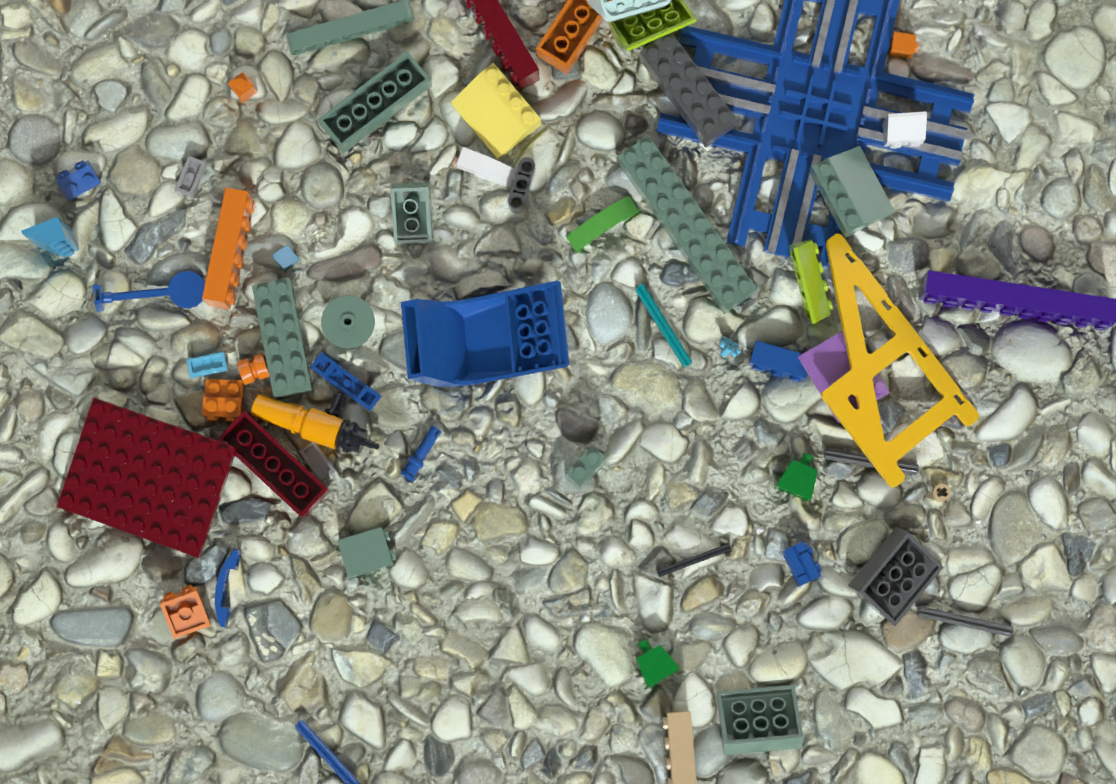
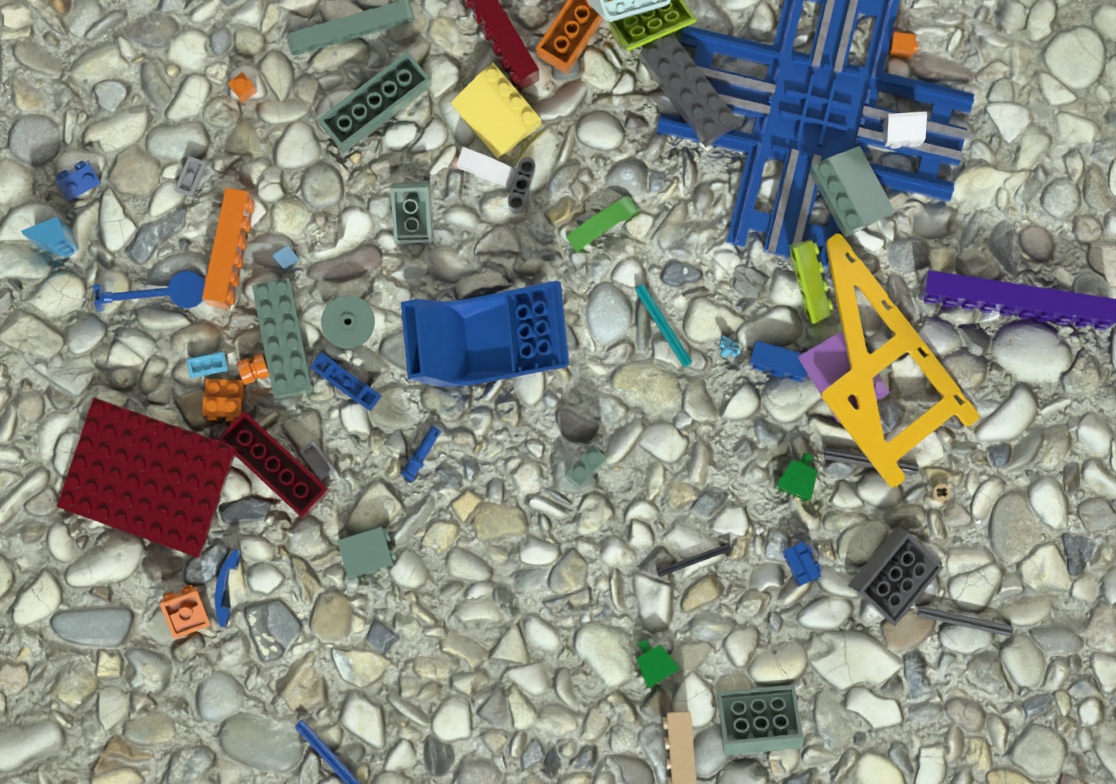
(313, 424): light orange piece -> none
(686, 224): sand green brick -> none

